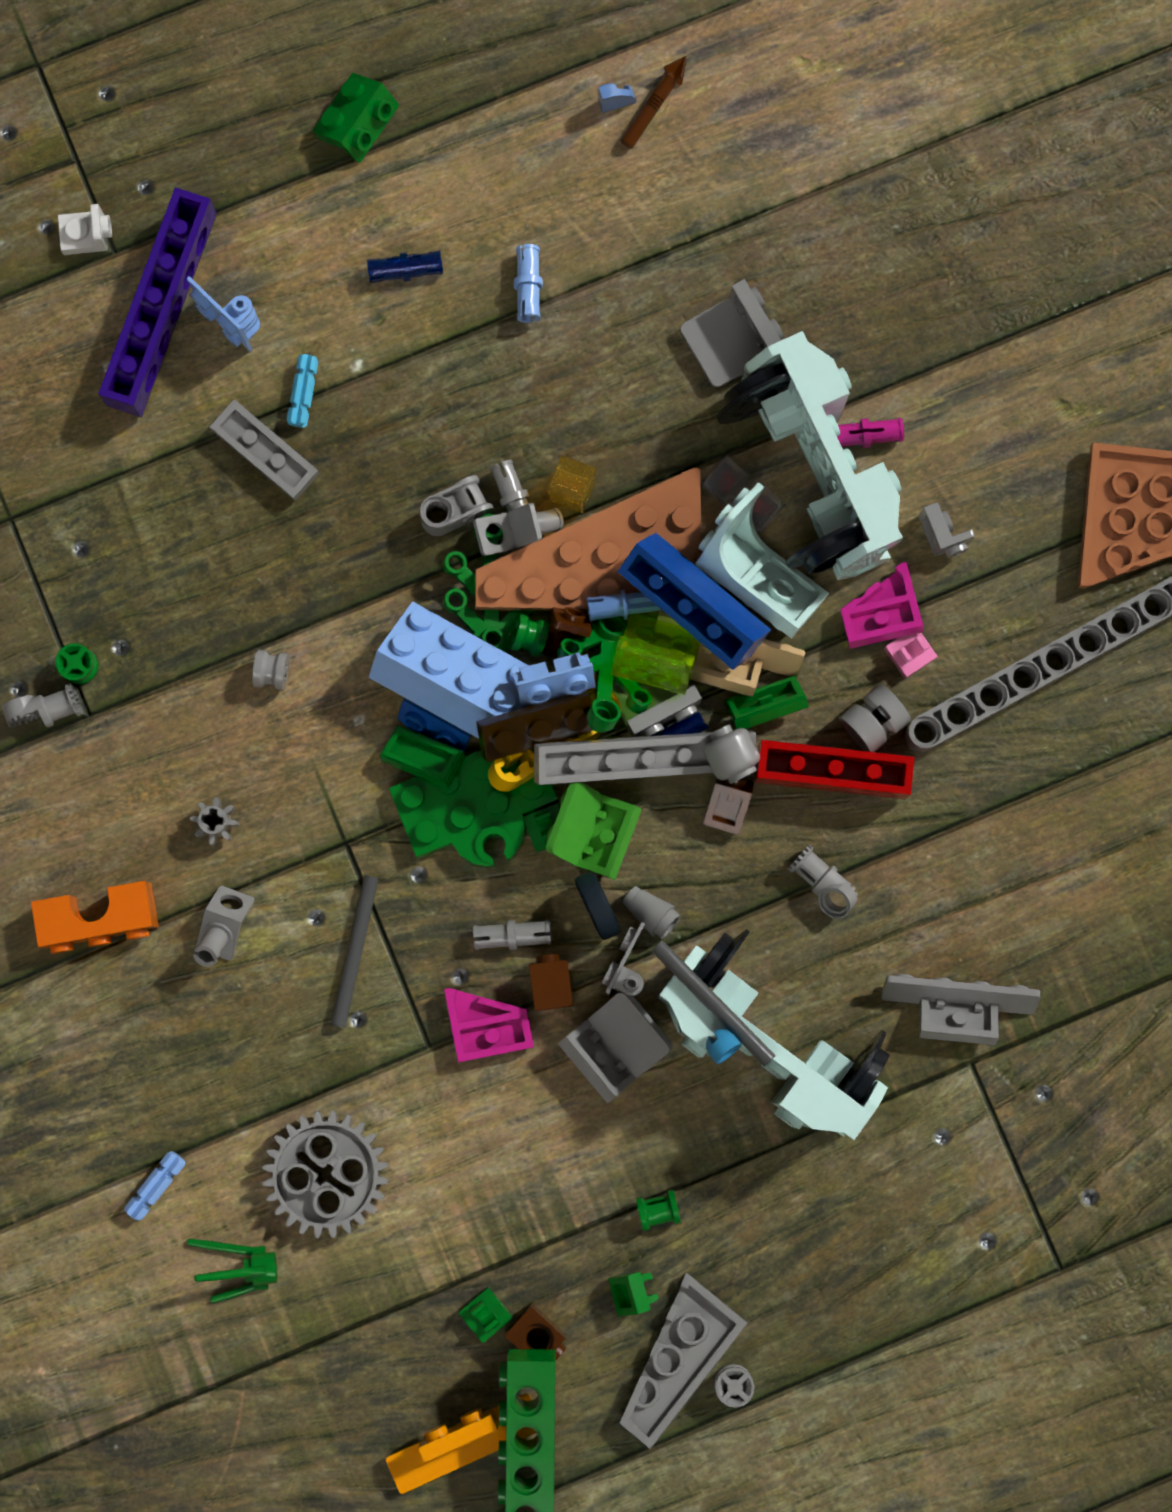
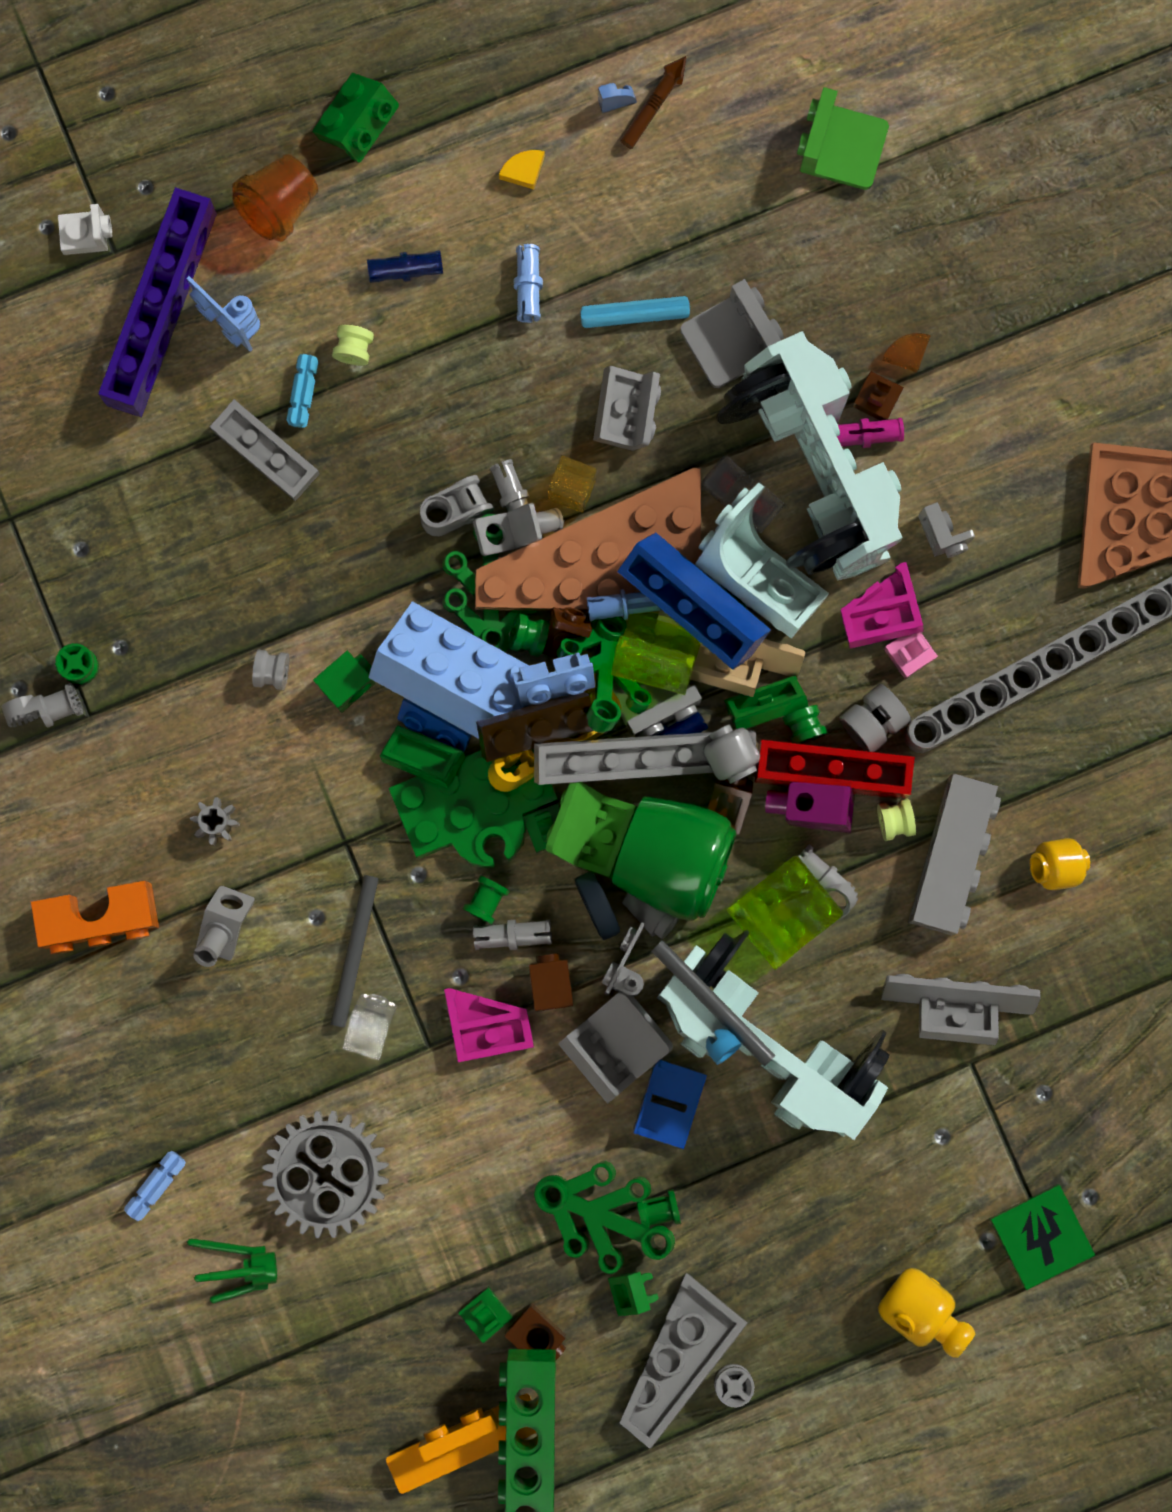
(274, 197): none -> clear orange piece
(345, 680): none -> green brick
(353, 345): none -> yellowish green wheel
(369, 1025): none -> clear bracket
(486, 899): none -> green bush
(523, 168): none -> yellow tile
(598, 1214): none -> green plant
(627, 408): none -> light grey bracket
(635, 312): none -> medium azure axle
(664, 1122): none -> blue piece
(674, 857): none -> green piece
(785, 911): none -> clear neon green bracket
(805, 725): none -> green wheel
(830, 811): none -> magenta torso
(842, 143): none -> bright green bracket
(878, 396): none -> reddish brown tile
(896, 819): none -> yellowish green wheel
(907, 351): none -> clear orange tile
(923, 1311): none -> yellow piece
(953, 855): none -> light grey brick
(1042, 1236): none -> green tile
(1059, 864): none -> yellow head

